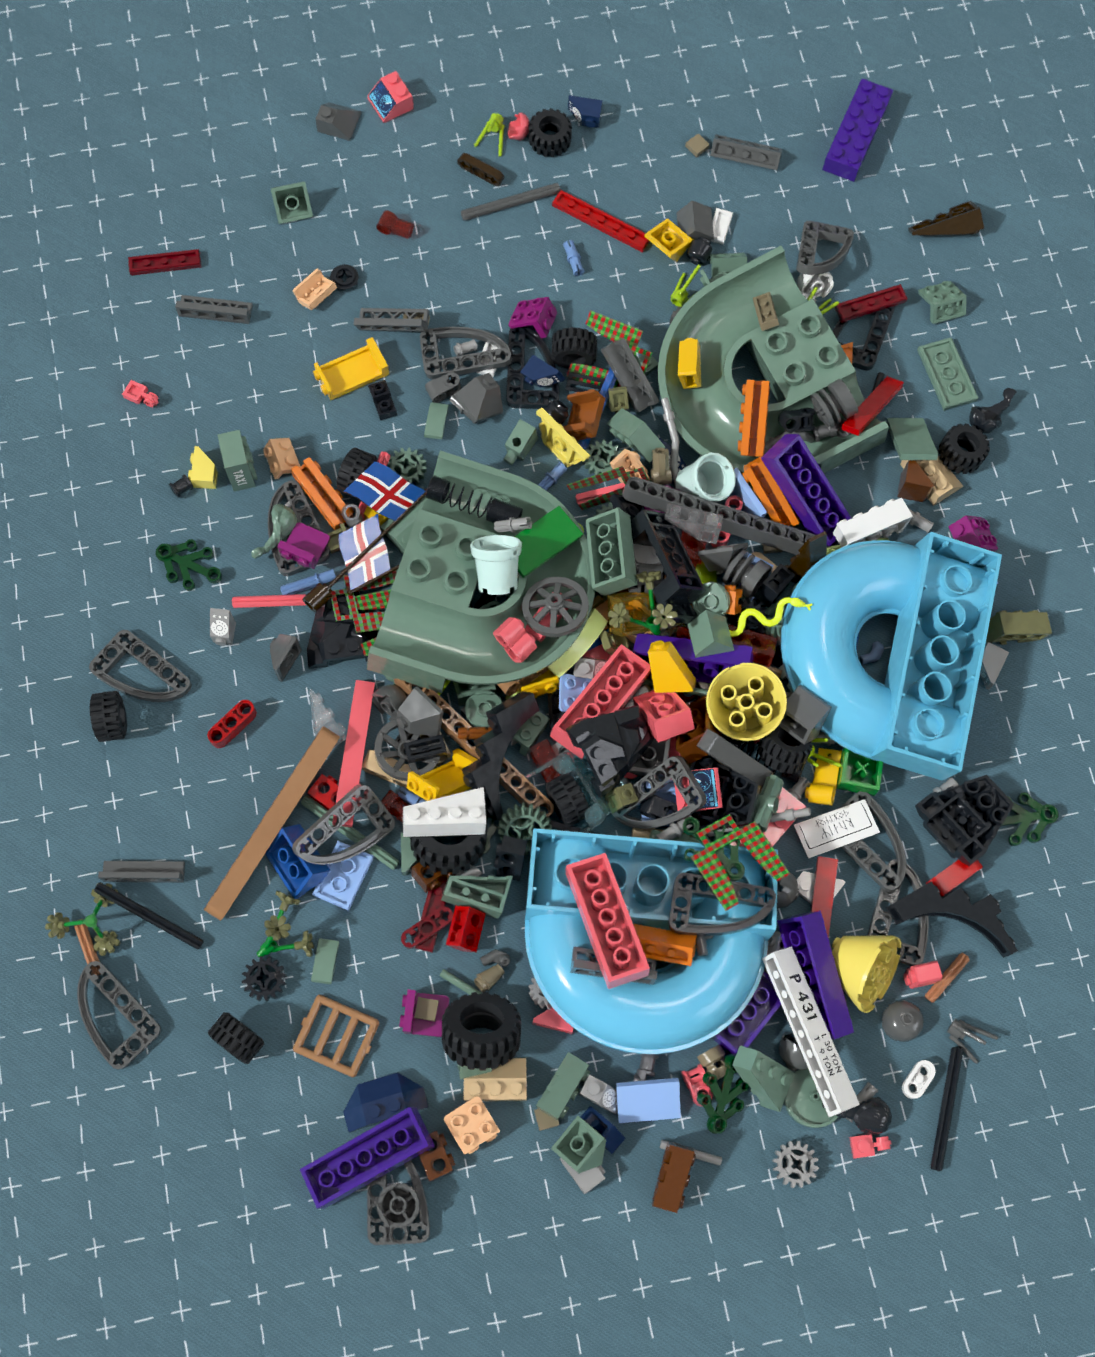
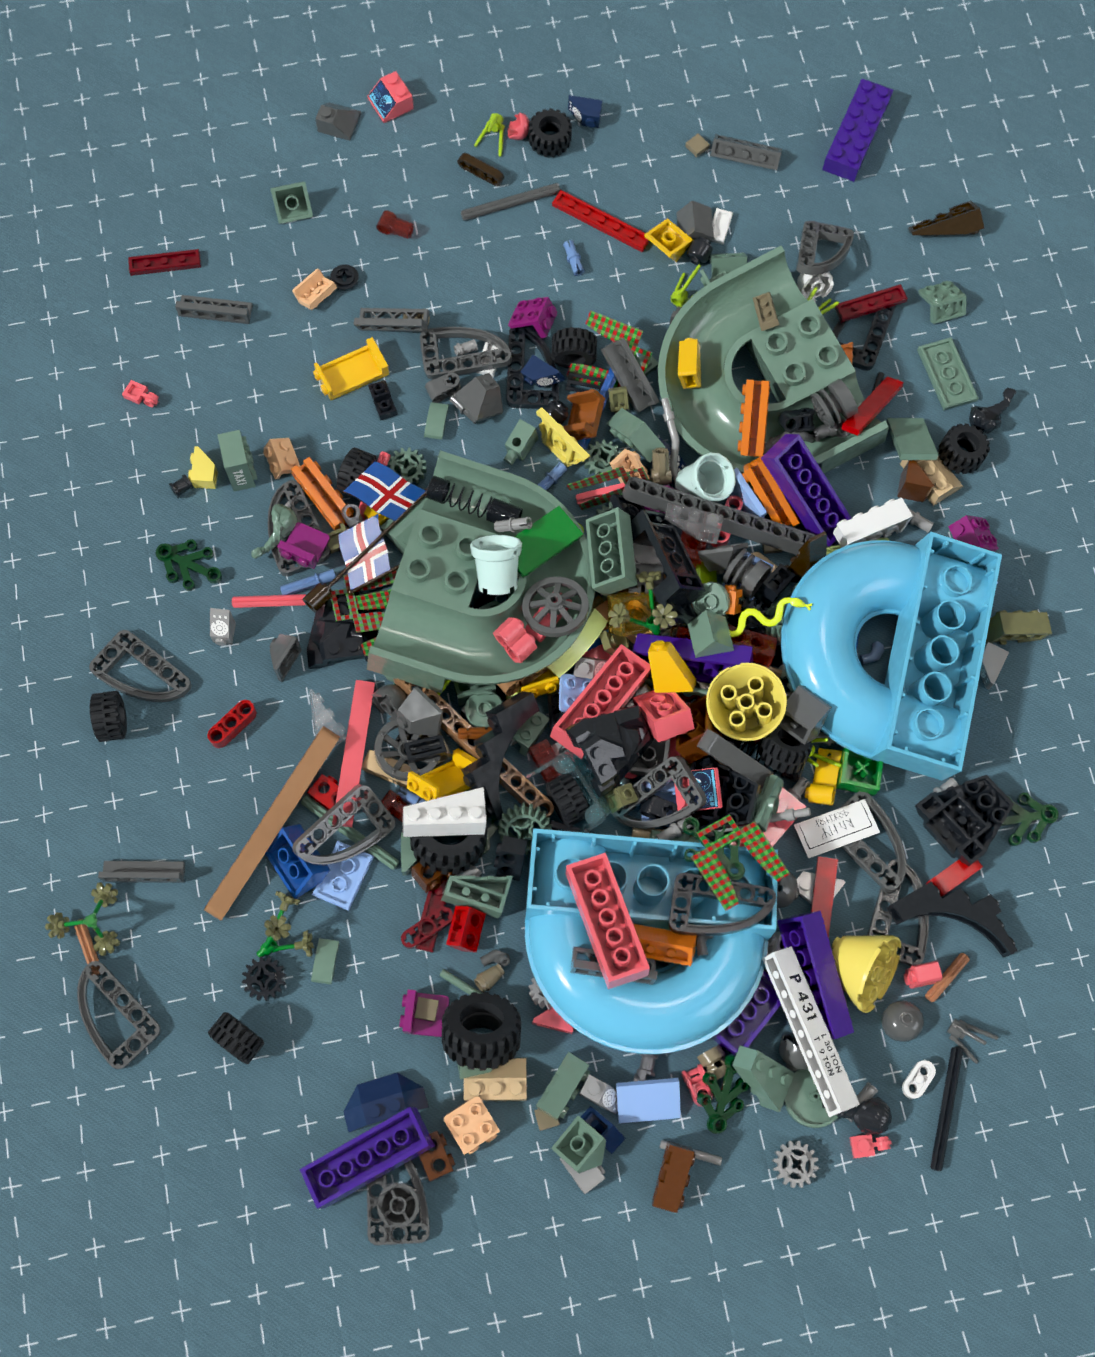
(148, 915): black axle -> none
(335, 1062): medium nougat bar -> none

